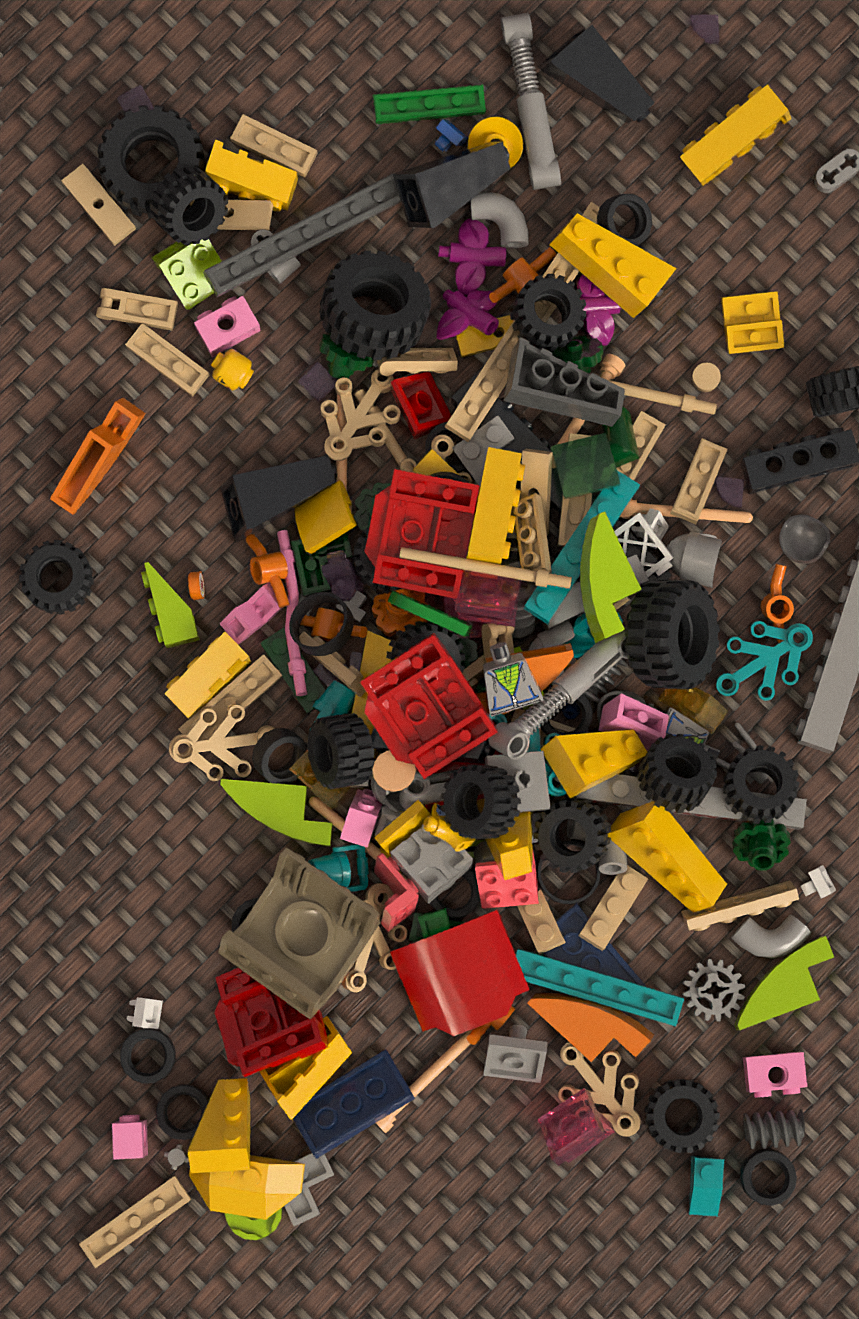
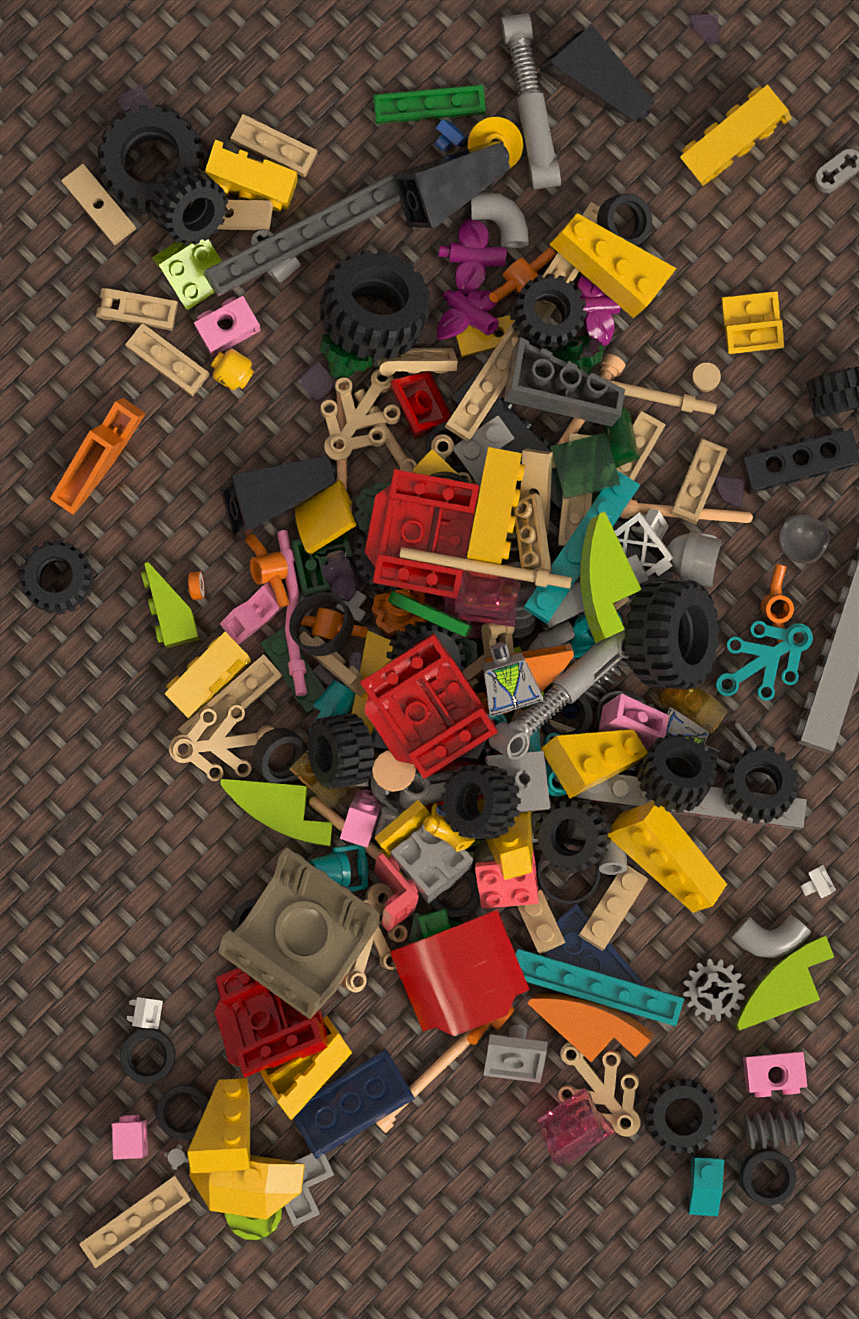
(748, 903): tan plate -> none
(761, 844): dark green plant -> none

